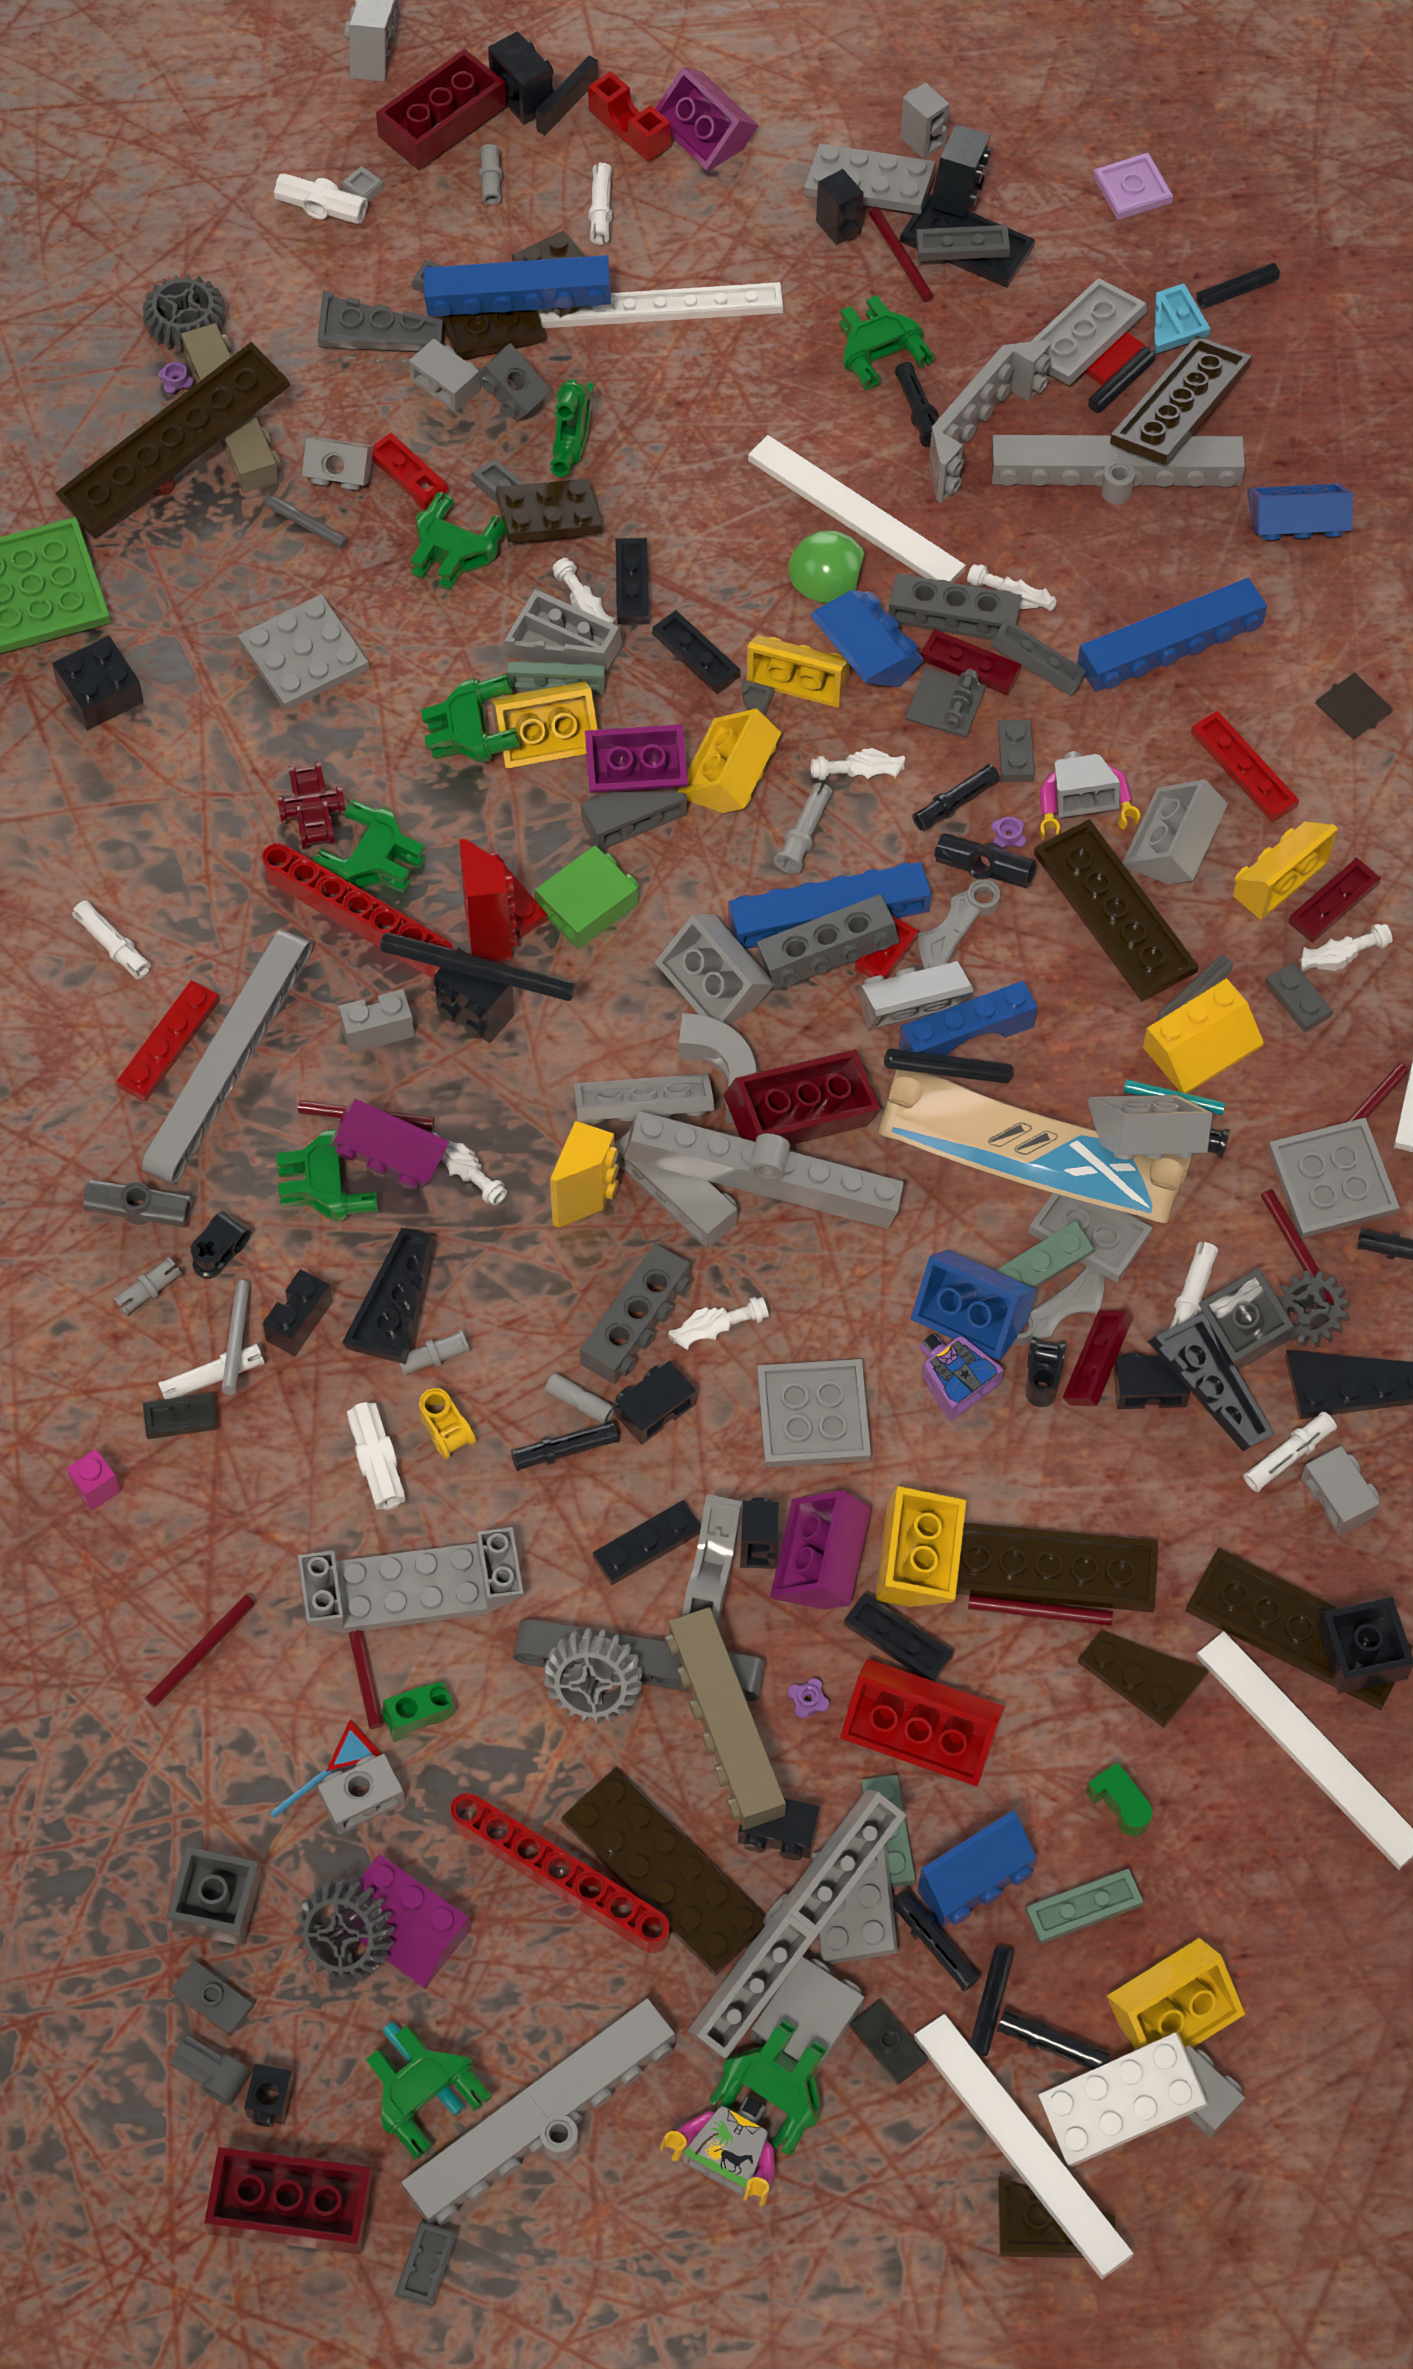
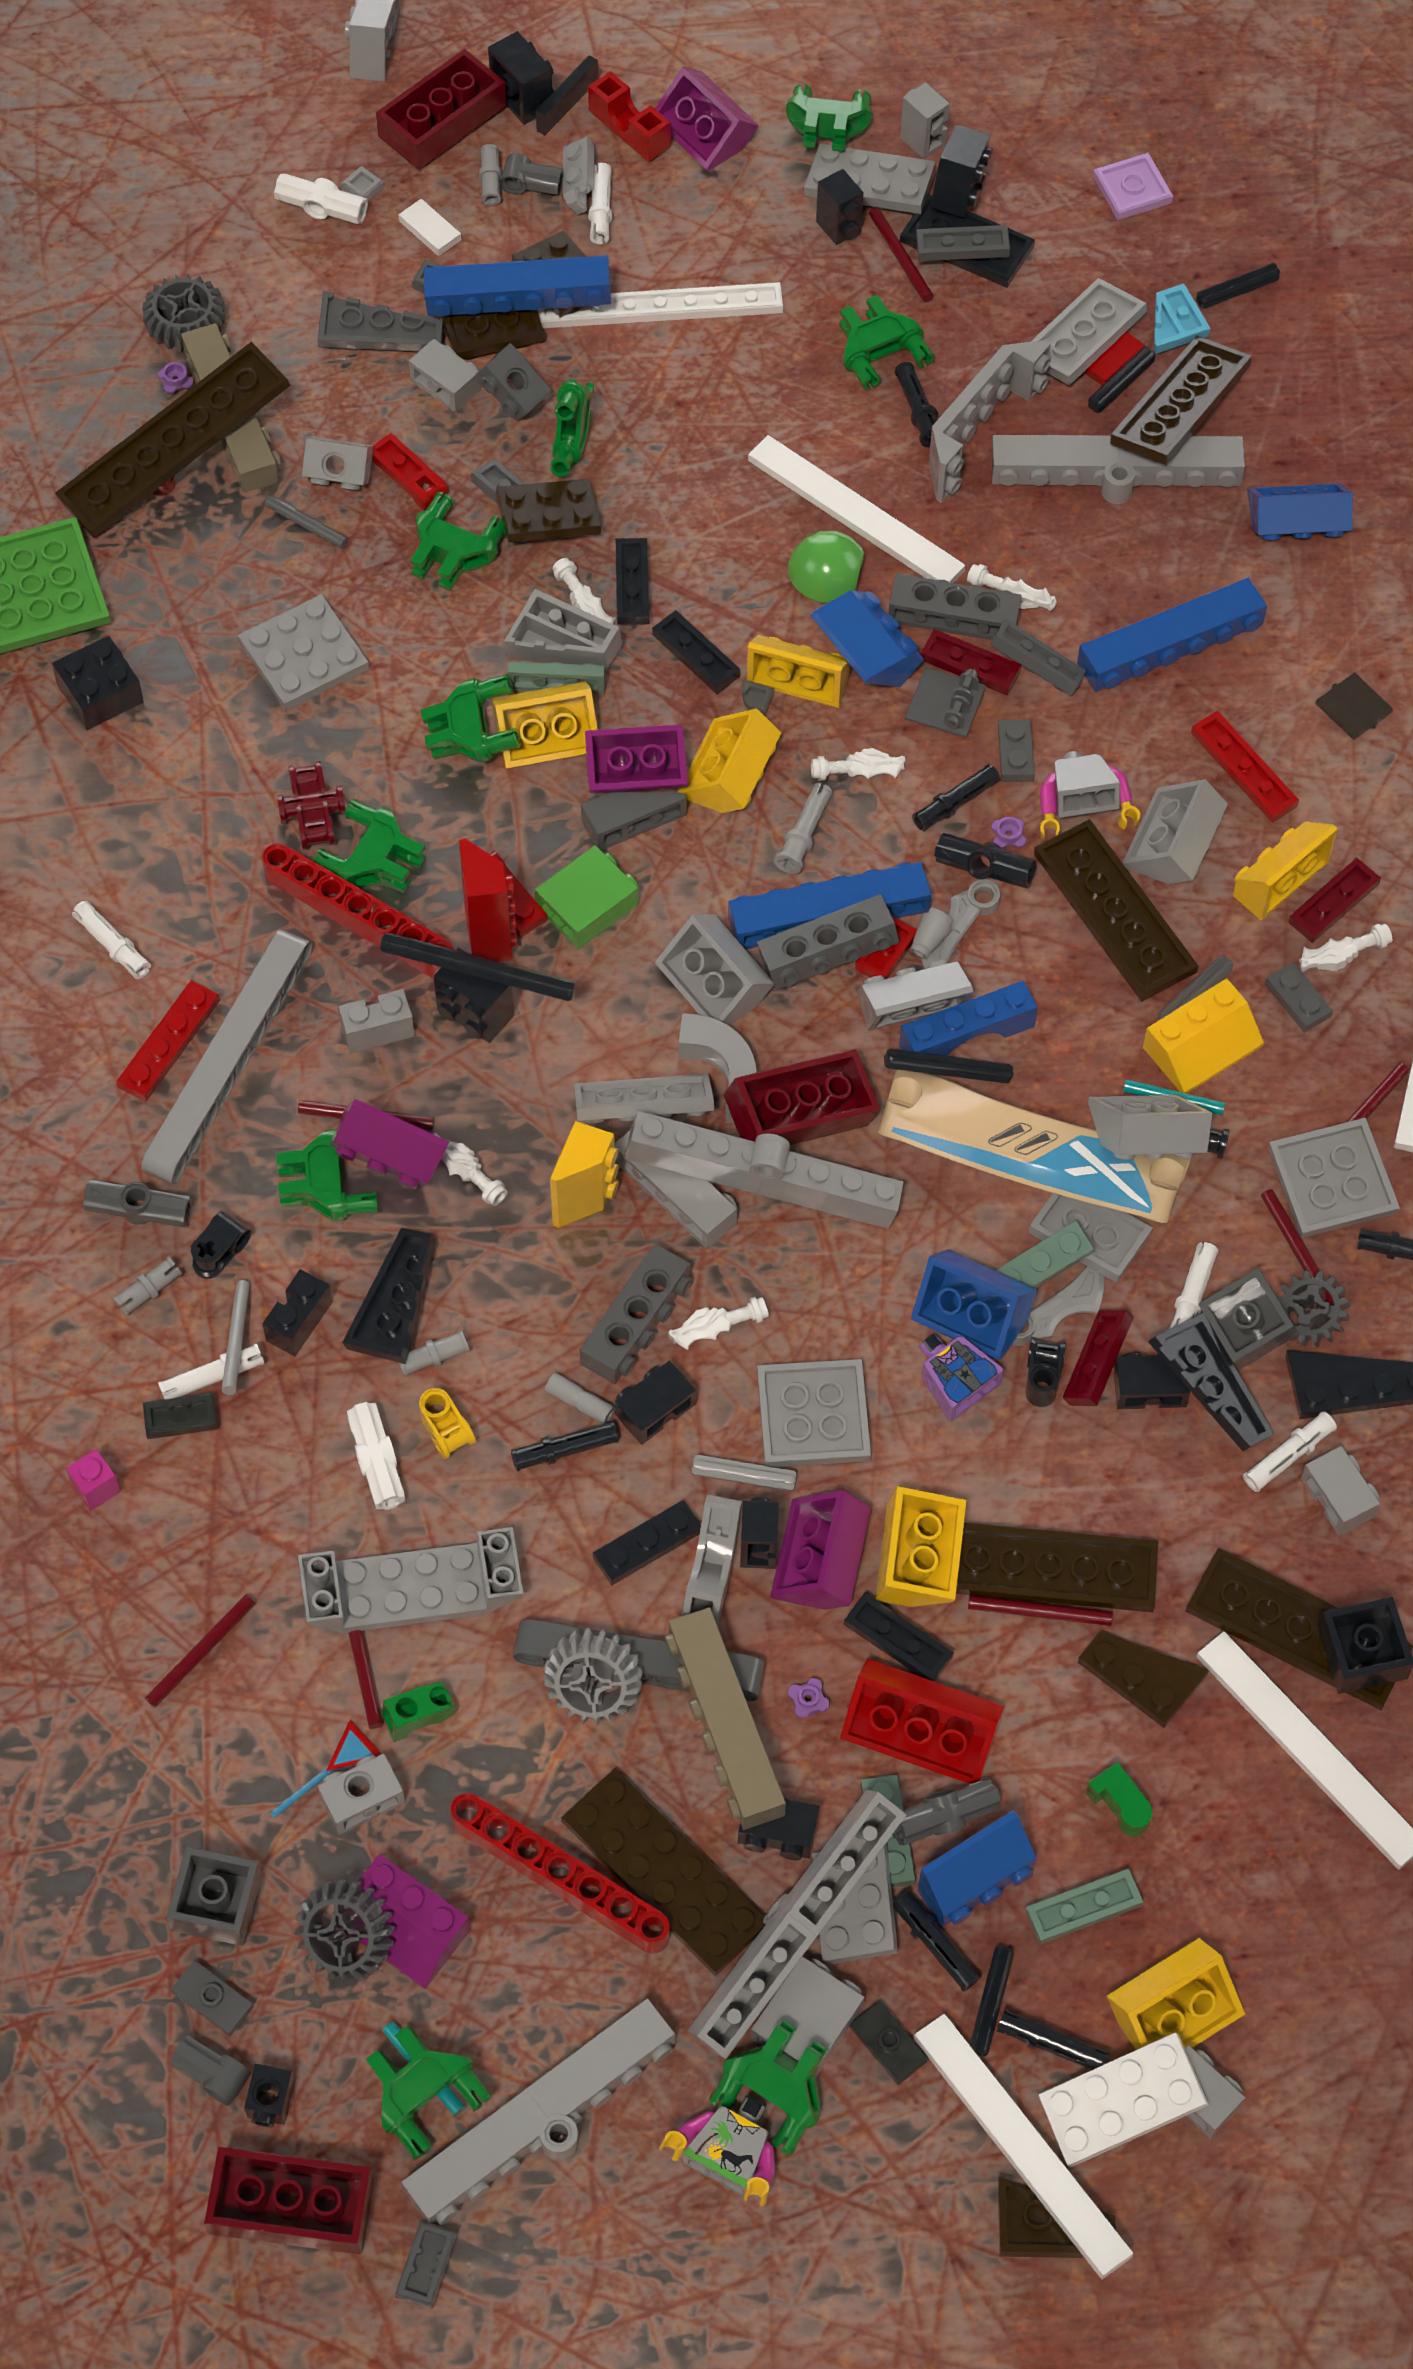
(429, 227): none -> white tile
(522, 174): none -> dark grey piece
(578, 173): none -> light grey hinge
(744, 1472): none -> light grey axle
(828, 117): none -> green connector
(931, 932): none -> light grey cone
(947, 1811): none -> dark grey piece

